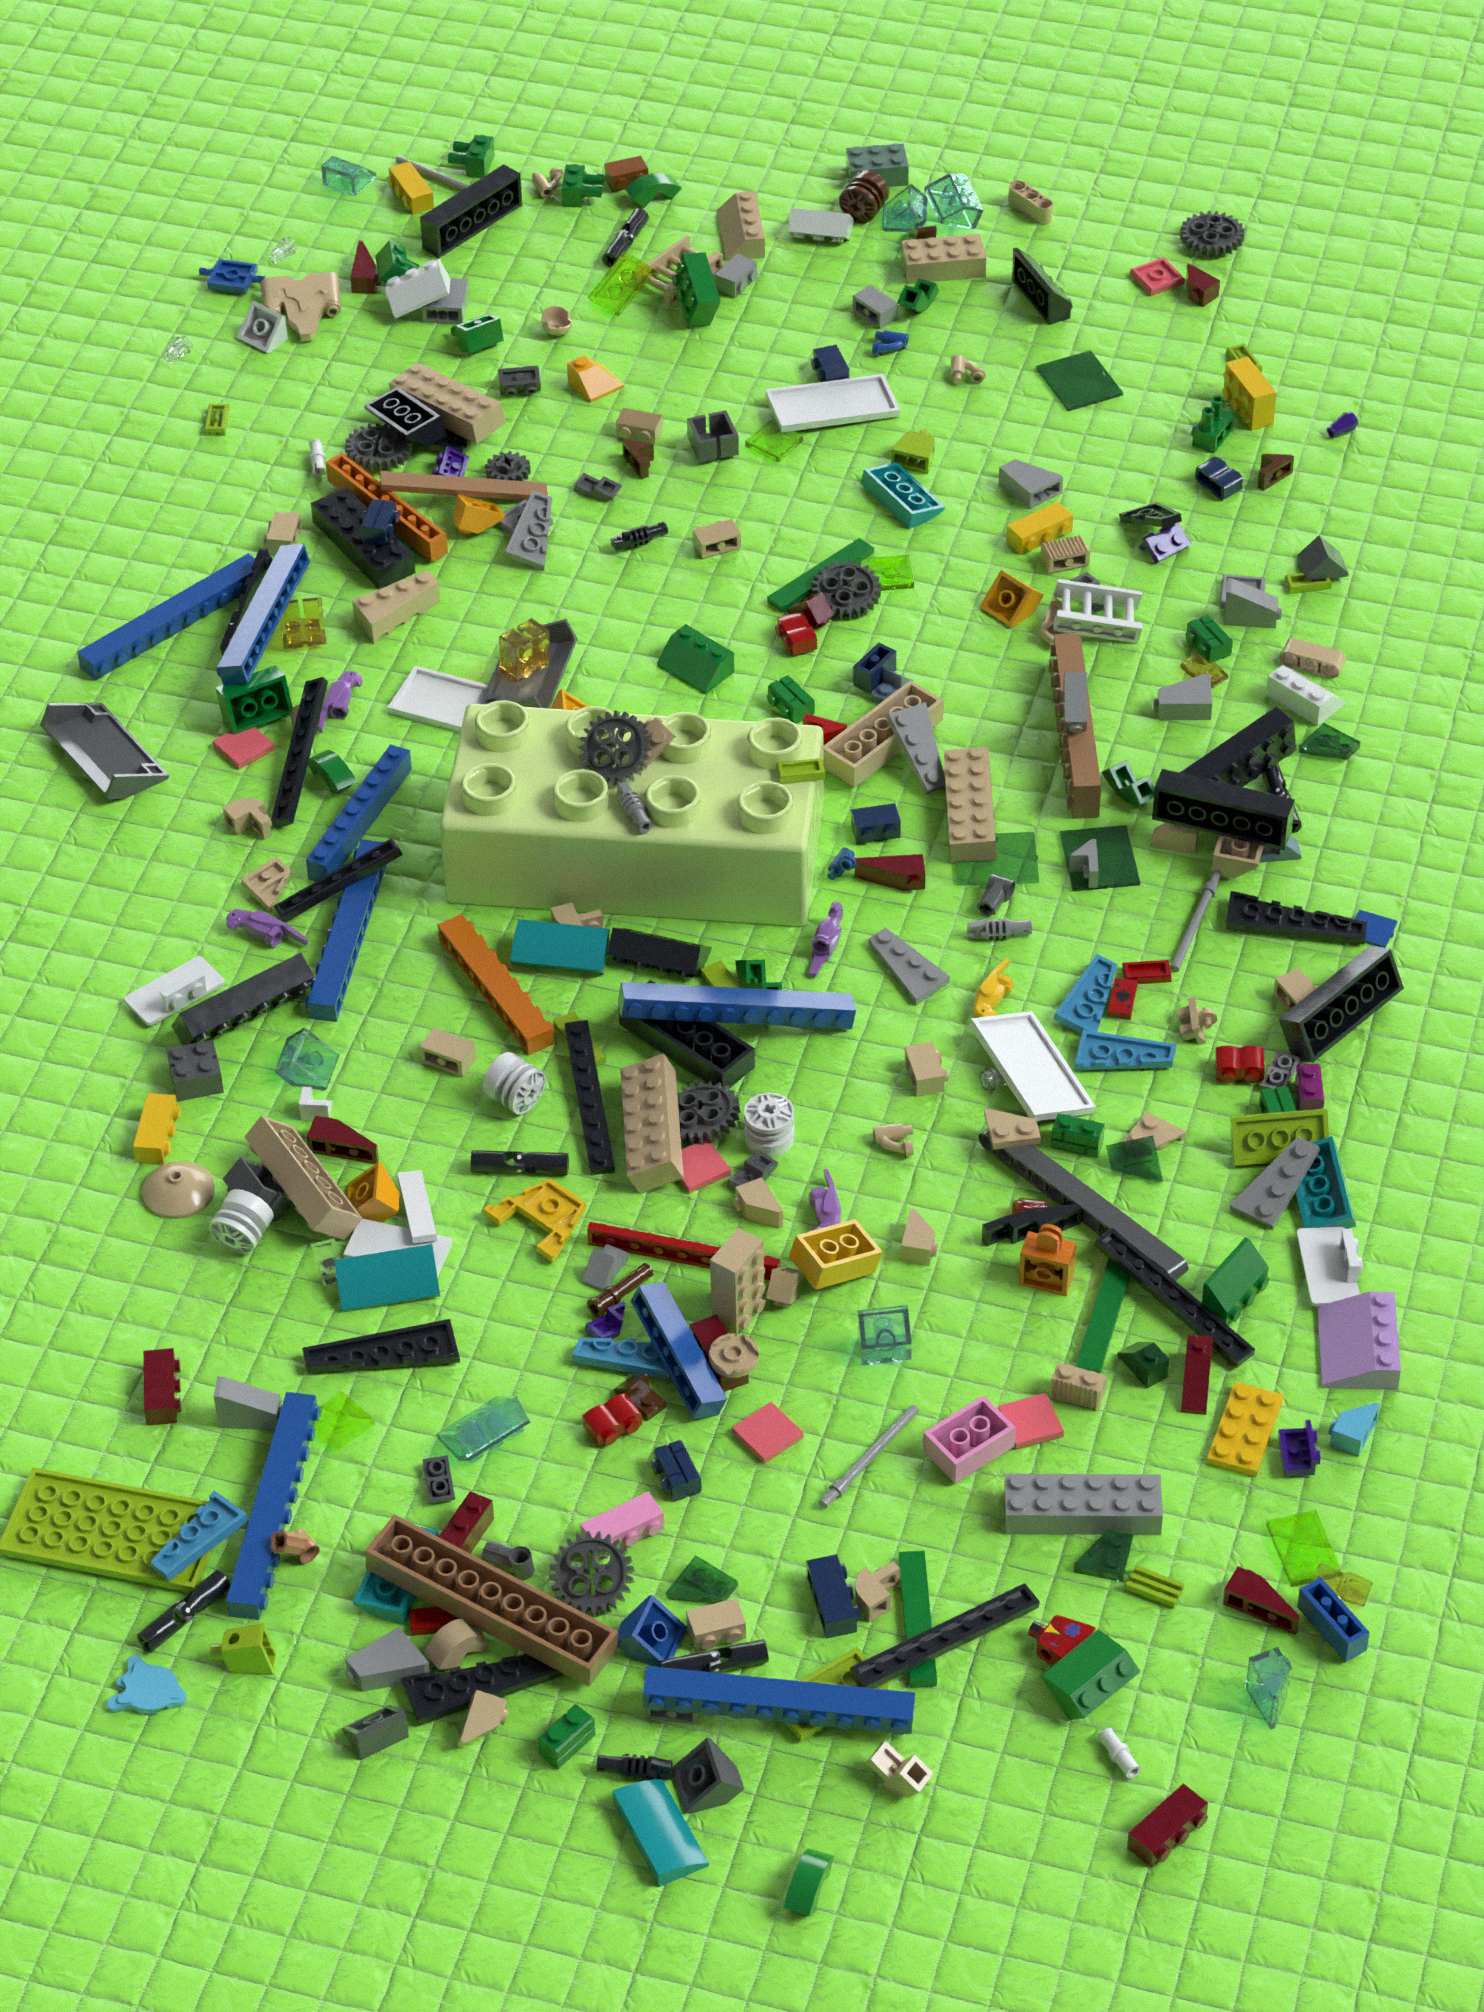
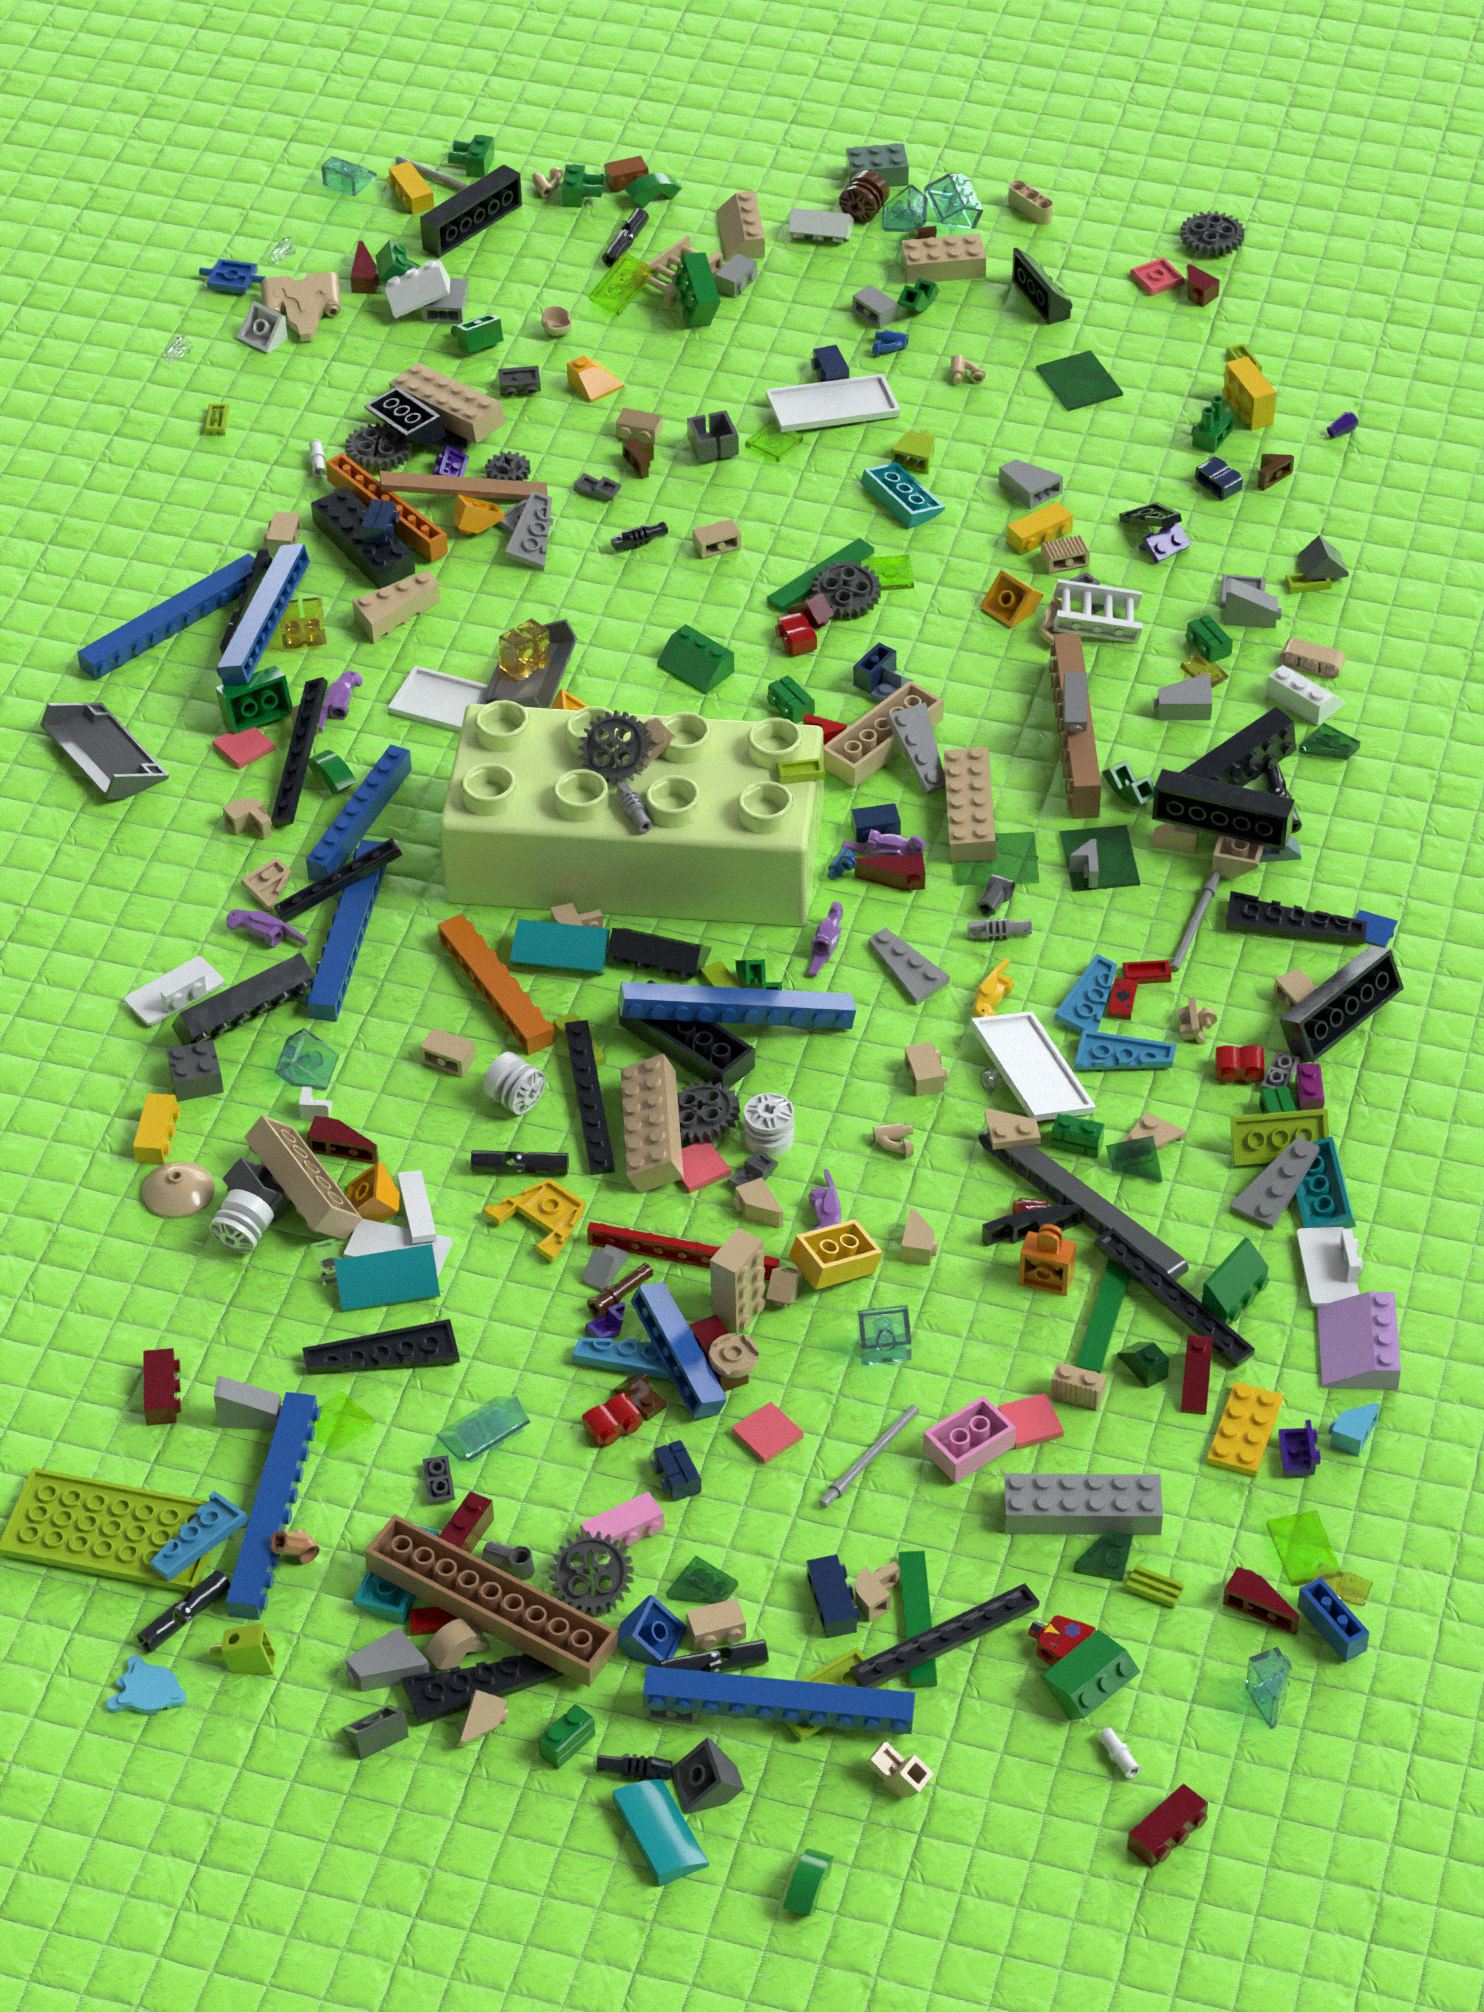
(887, 845): none -> medium lavender animal

